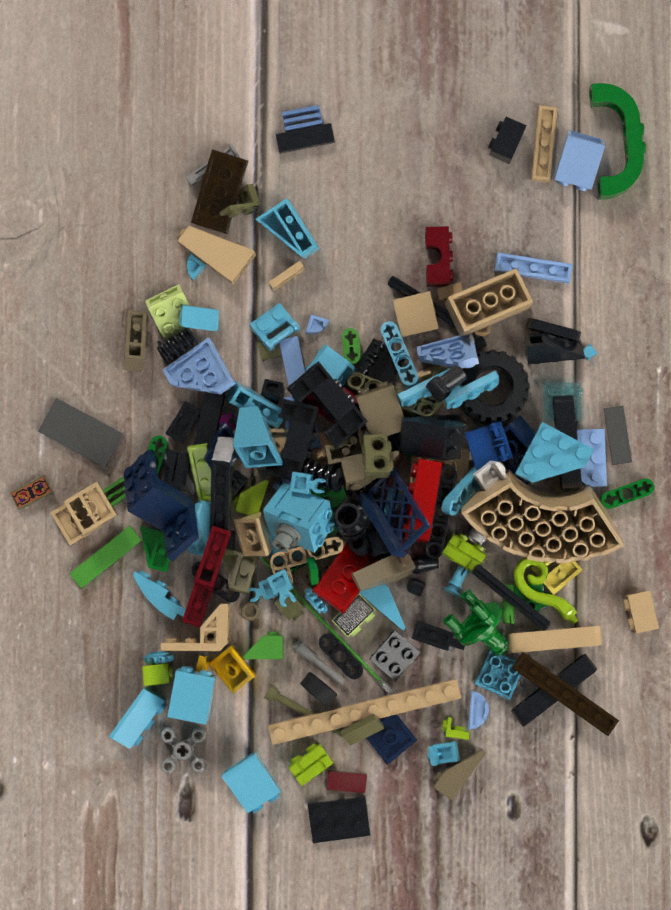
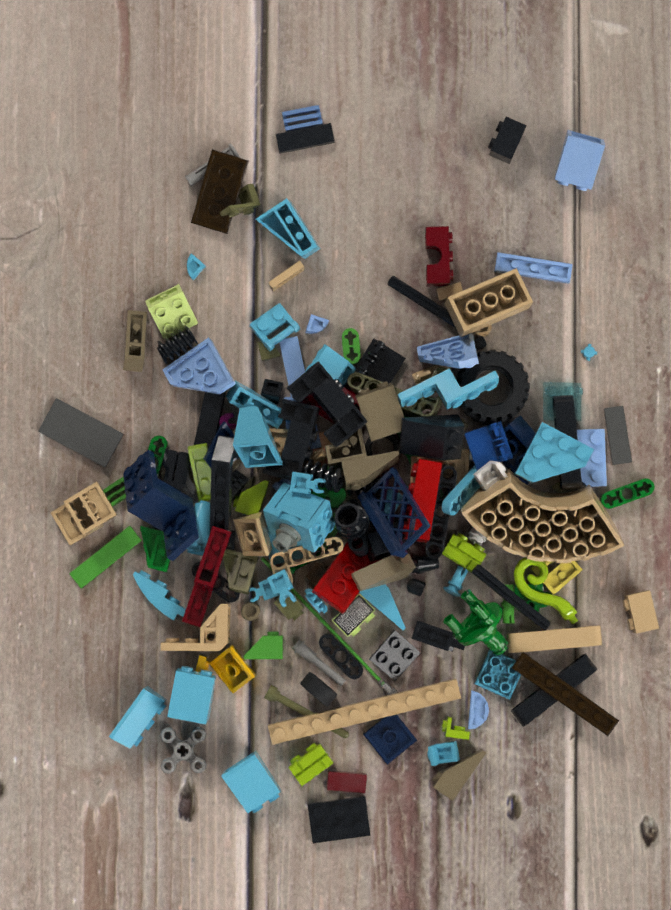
(31, 492): tile -> none
(157, 674): lime slope -> none
(158, 657): medium azure gear -> none
(183, 422): black plate -> none
(199, 318): medium azure slope -> none
(217, 253): tan slope -> none
(312, 570): green tile -> none
(362, 729): olive tile -> none
(373, 456): olive brick -> none
(400, 354): medium azure beam -> none
(416, 314): tan tile -> none
(442, 386): black piece -> none
(544, 144): tan tile -> none
(548, 348): black slope -> none
(553, 329): black beam -> none
(620, 101): green arch -> none

